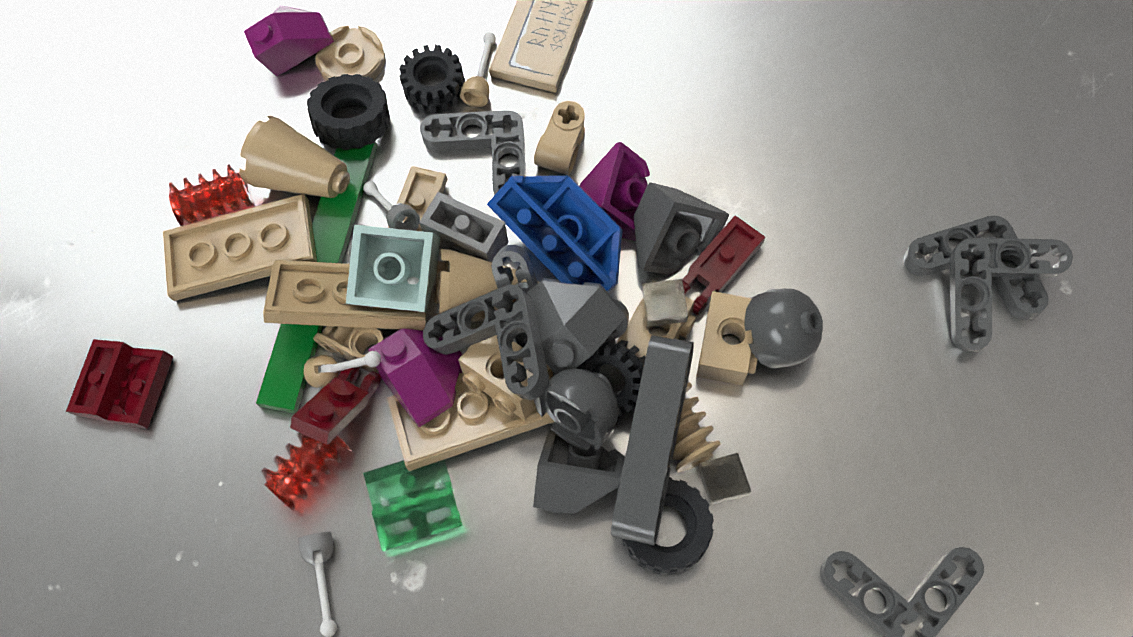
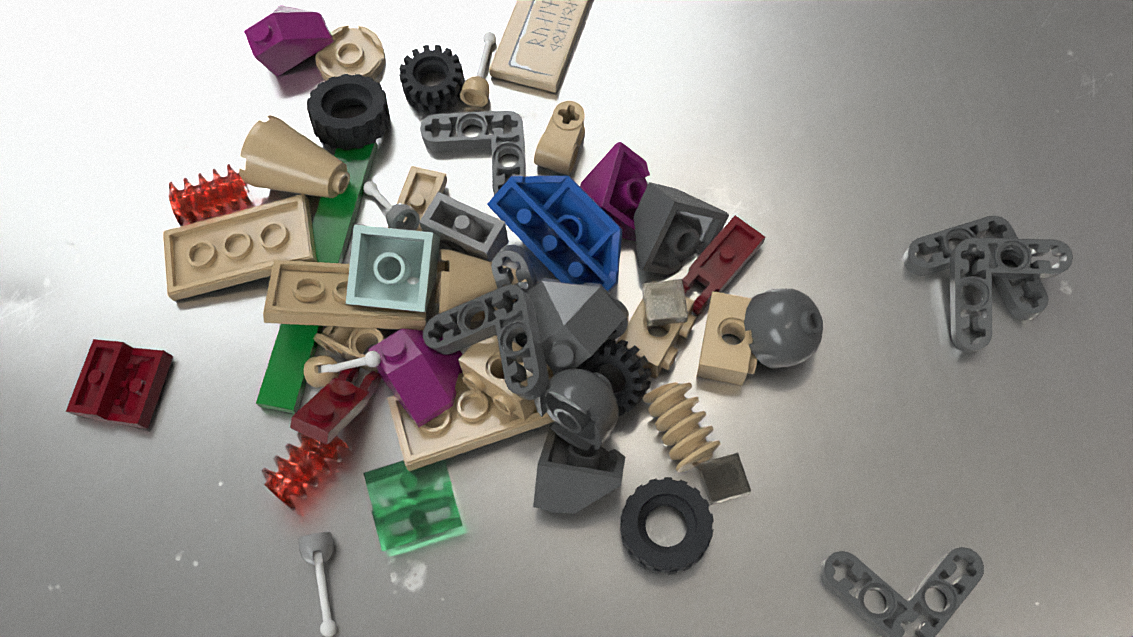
(652, 440): dark grey beam -> none

